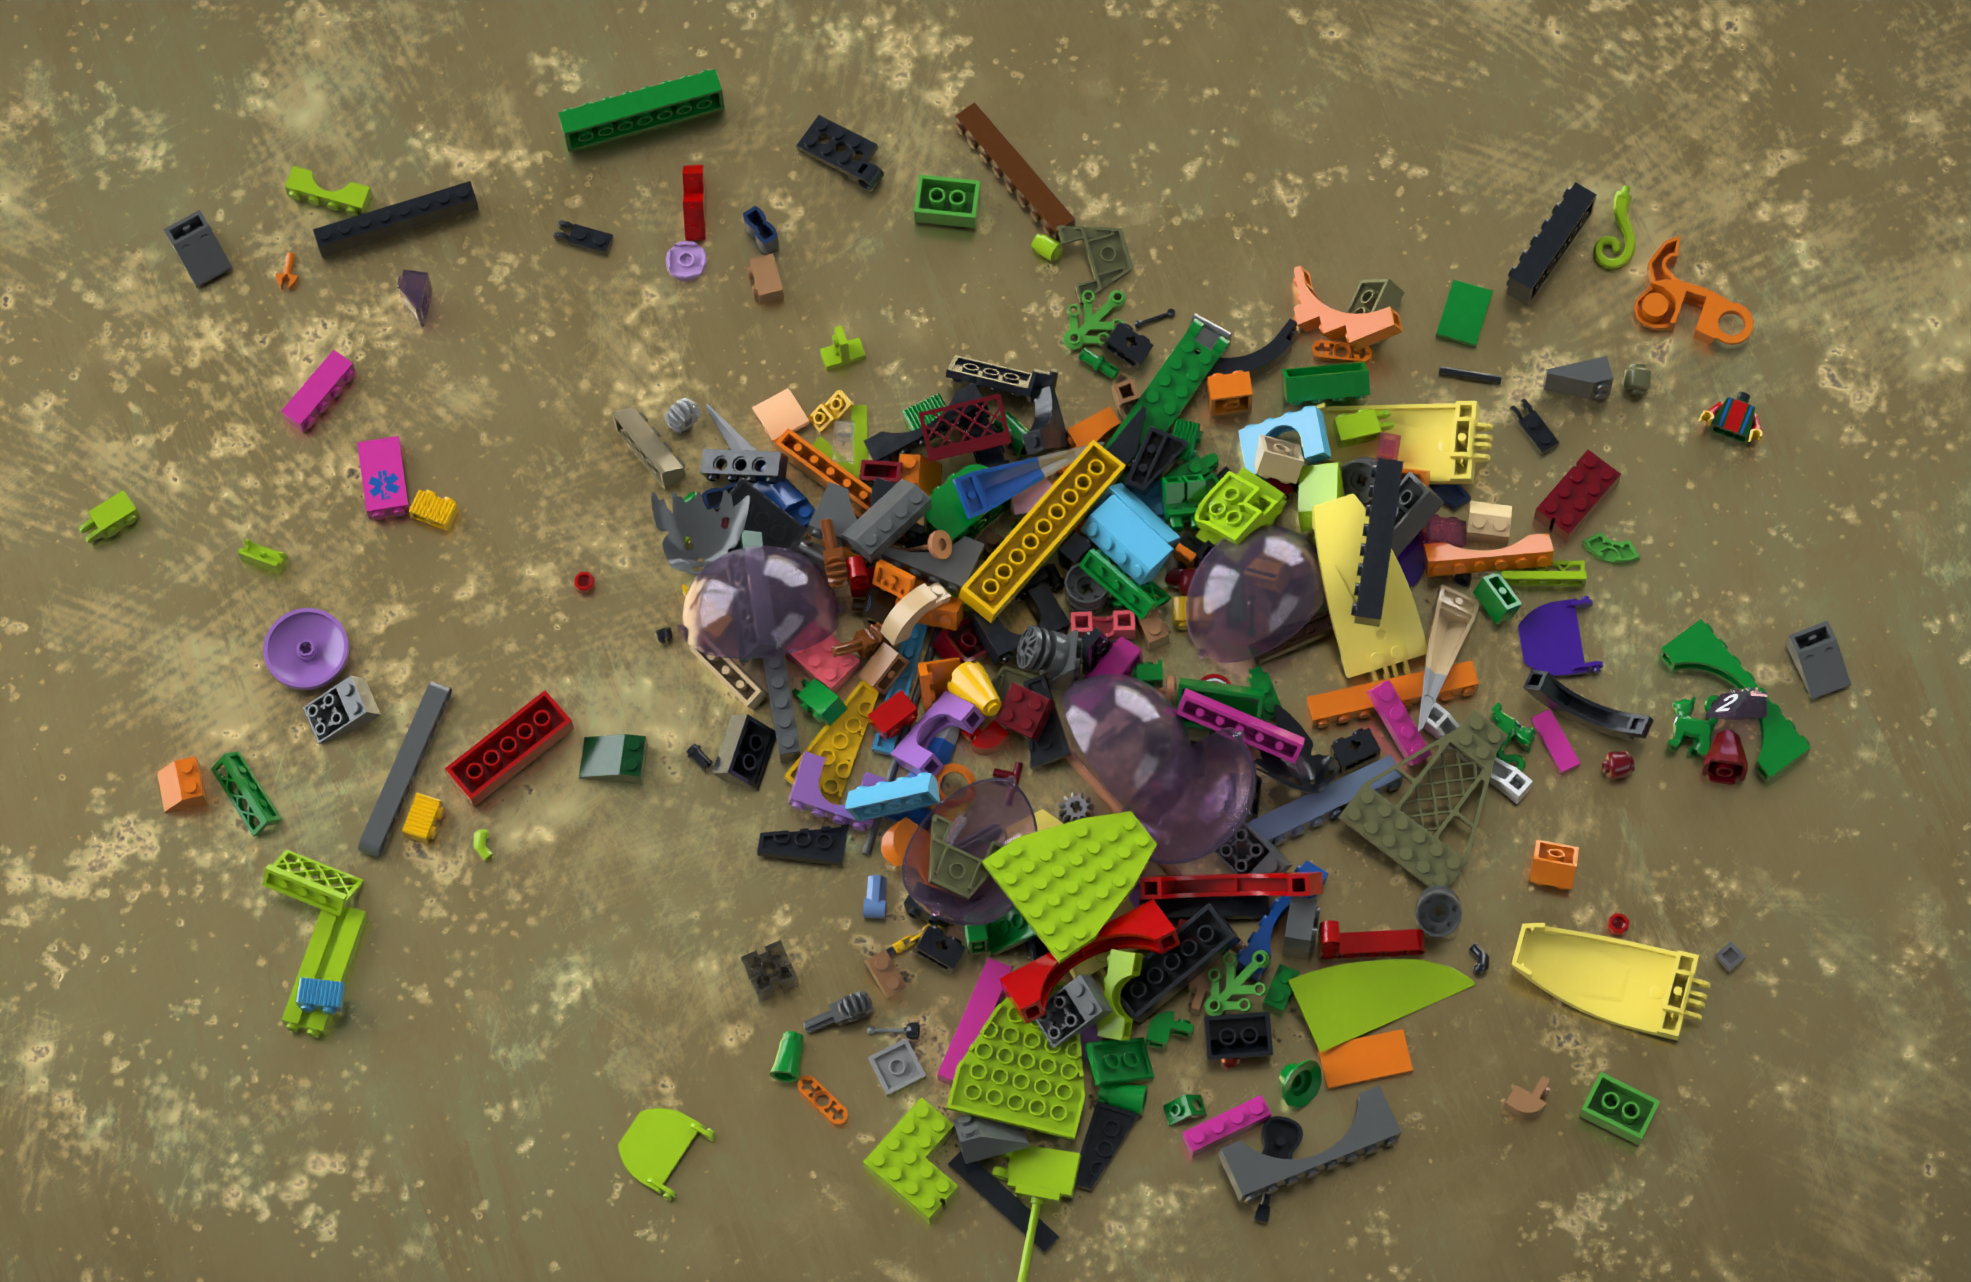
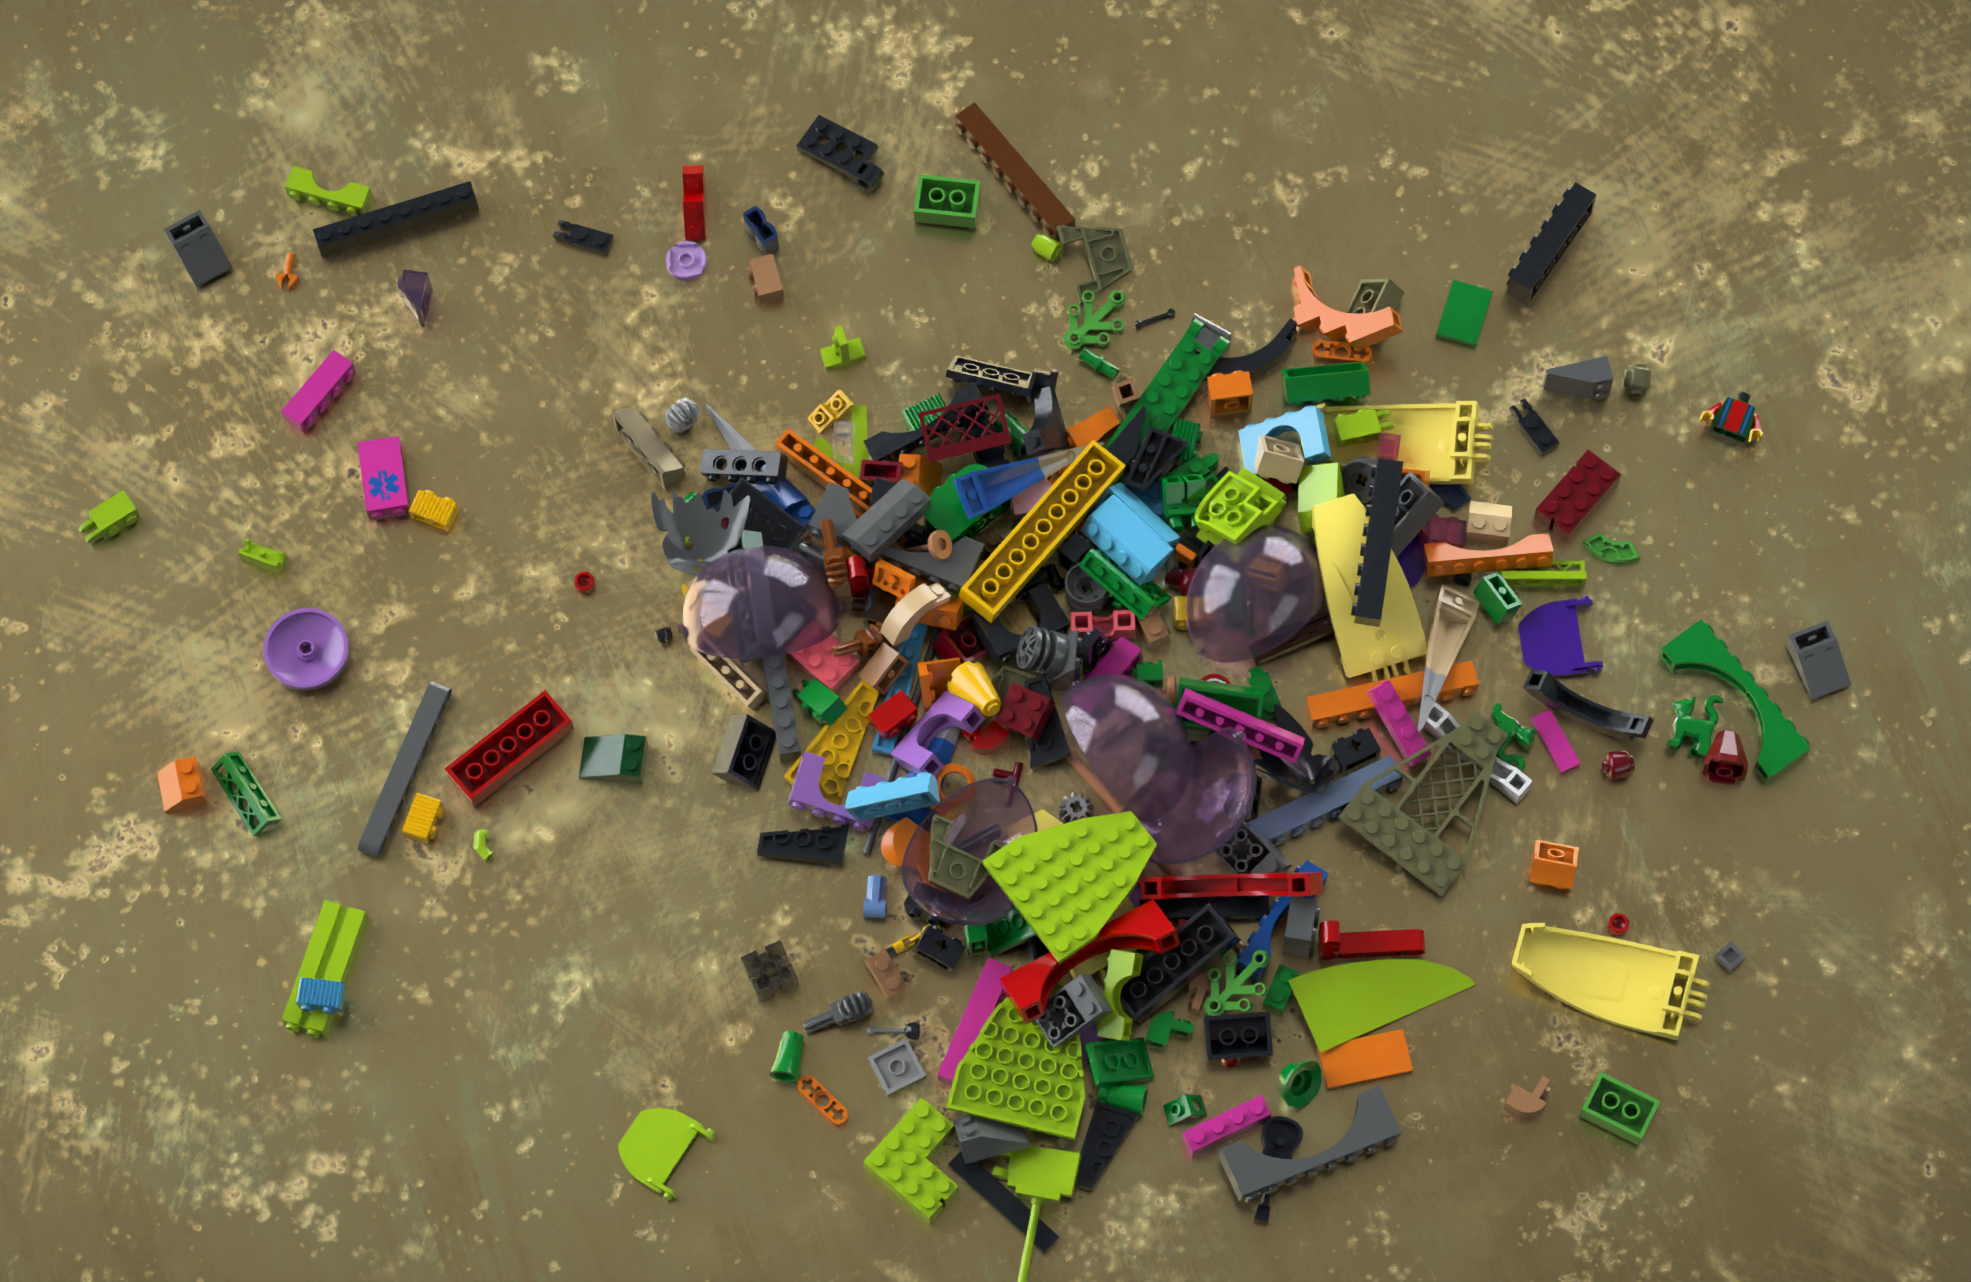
(308, 889): lime fence -> none
(342, 709): dark grey slope -> none
(641, 109): green brick -> none
(699, 757): black pin -> none
(780, 413): light nougat slope -> none
(1117, 345): black brick -> none
(1446, 920): dark grey wheel -> none
(1470, 375): black bar -> none
(1482, 959): black arm -> none
(1620, 209): lime plant -> none
(1663, 300): orange animal -> none
(1739, 705): clear purple slope -> none

